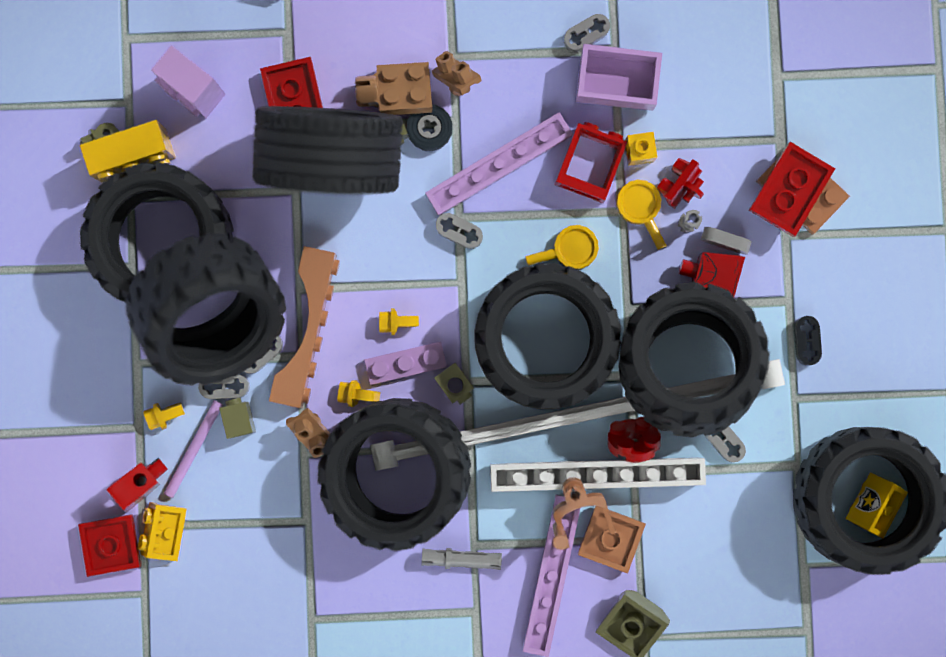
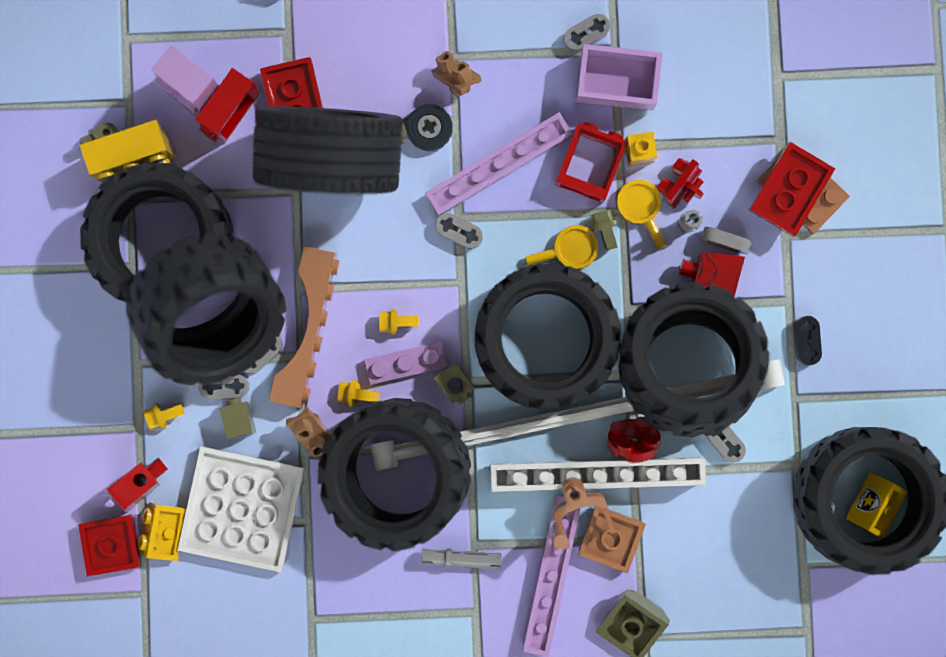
(193, 449): lavender piece -> none
(227, 106): none -> red window
(241, 509): none -> white plate
(396, 89): medium nougat plate -> none
(603, 222): none -> olive piece

